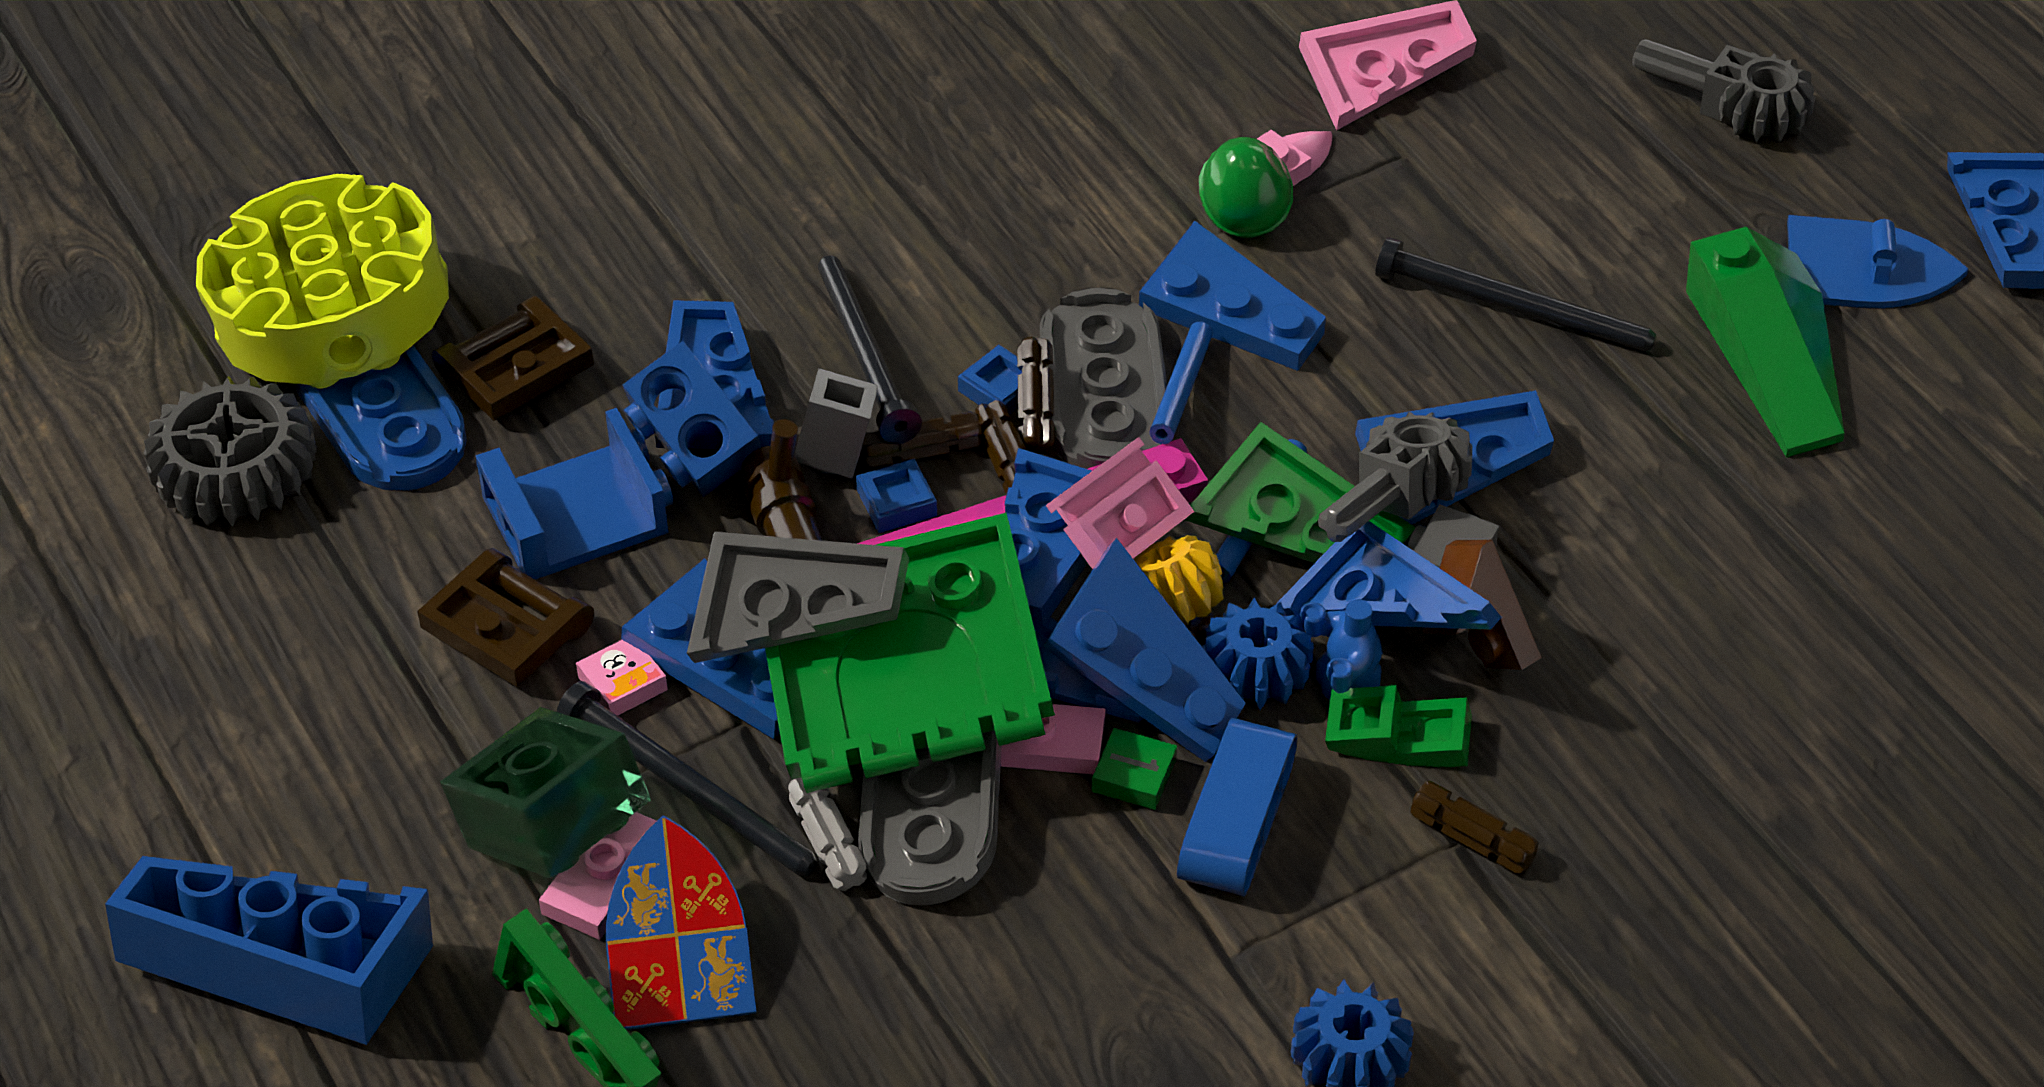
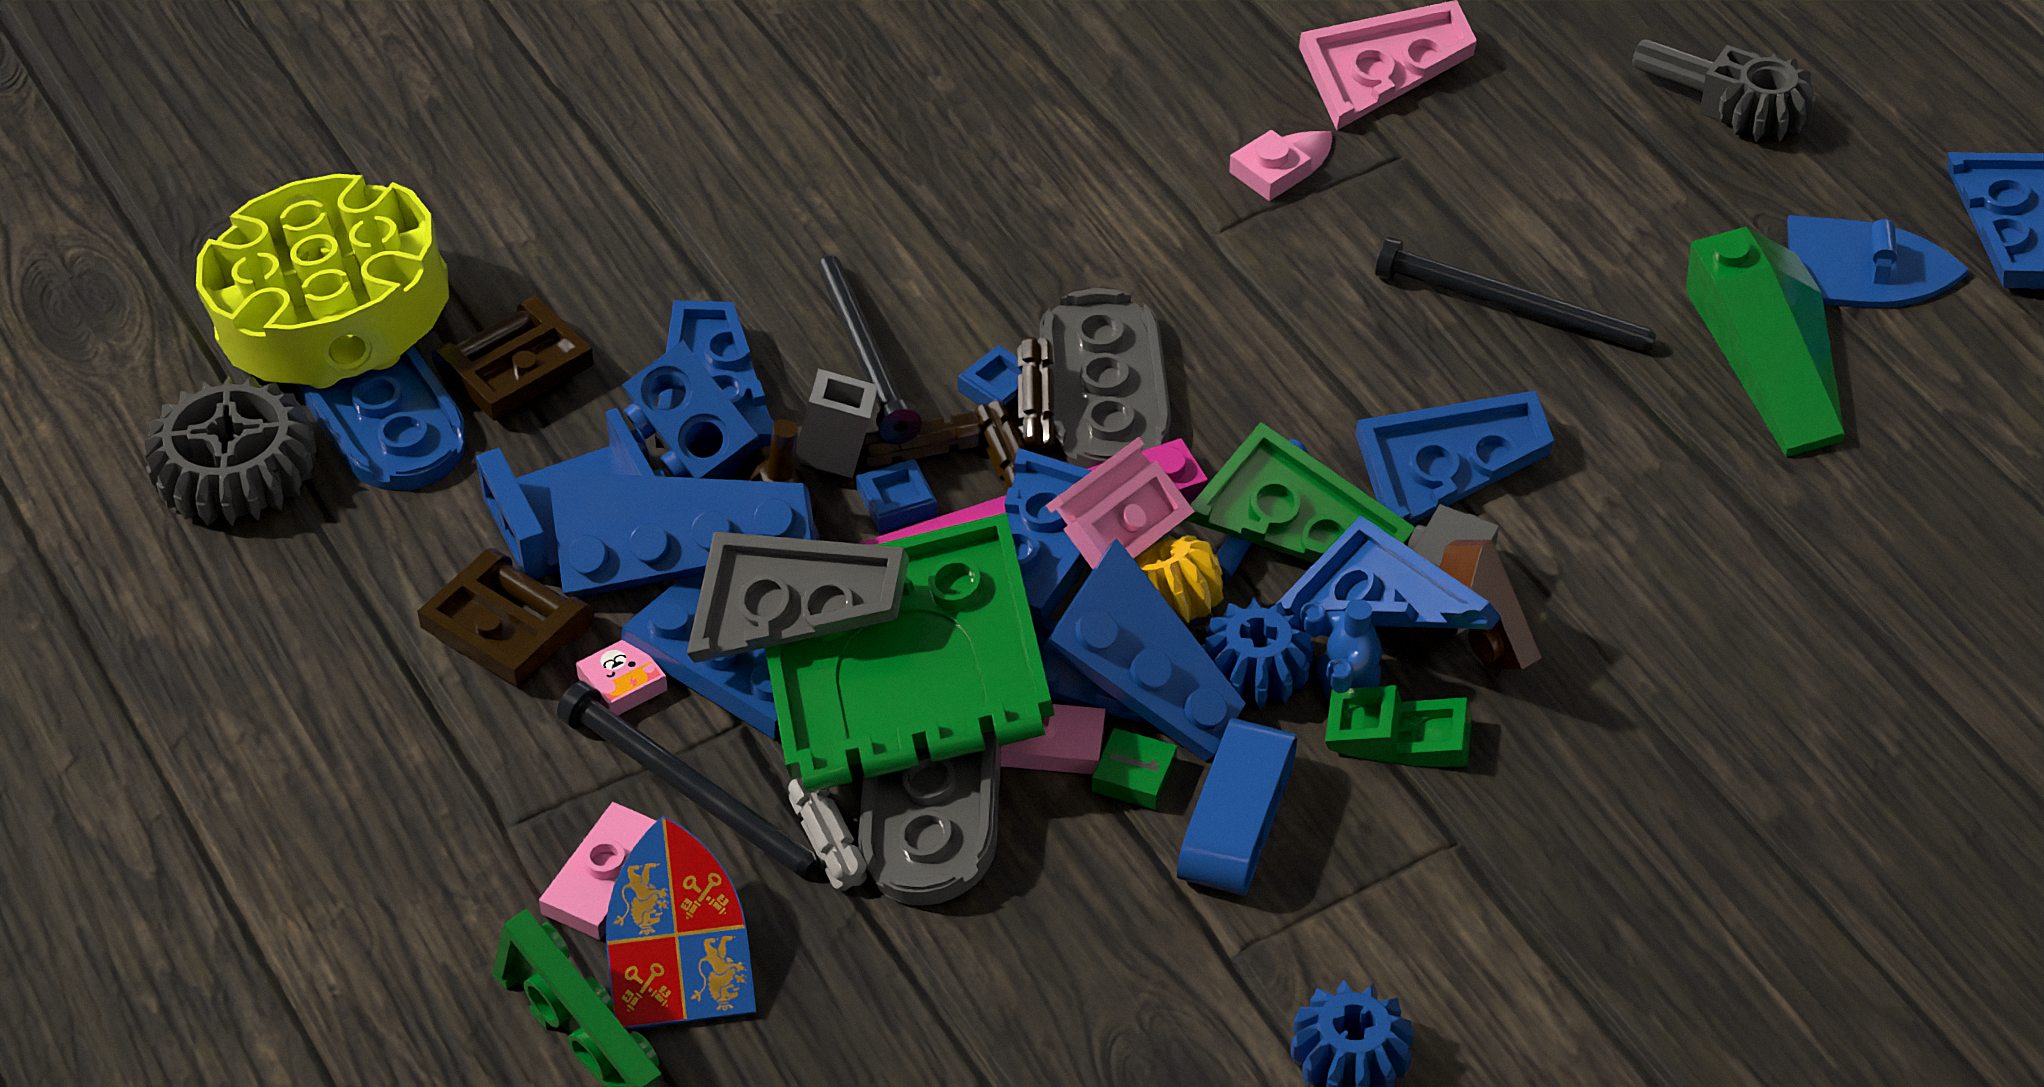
(272, 942): blue wedge -> none
(546, 792): clear green brick -> none
(660, 528): none -> blue wing
(1181, 383): blue piece -> none
(1238, 300): blue wing -> none
(1245, 188): green hat -> none
(1402, 472): dark grey gear -> none
(1474, 827): dark brown axle -> none

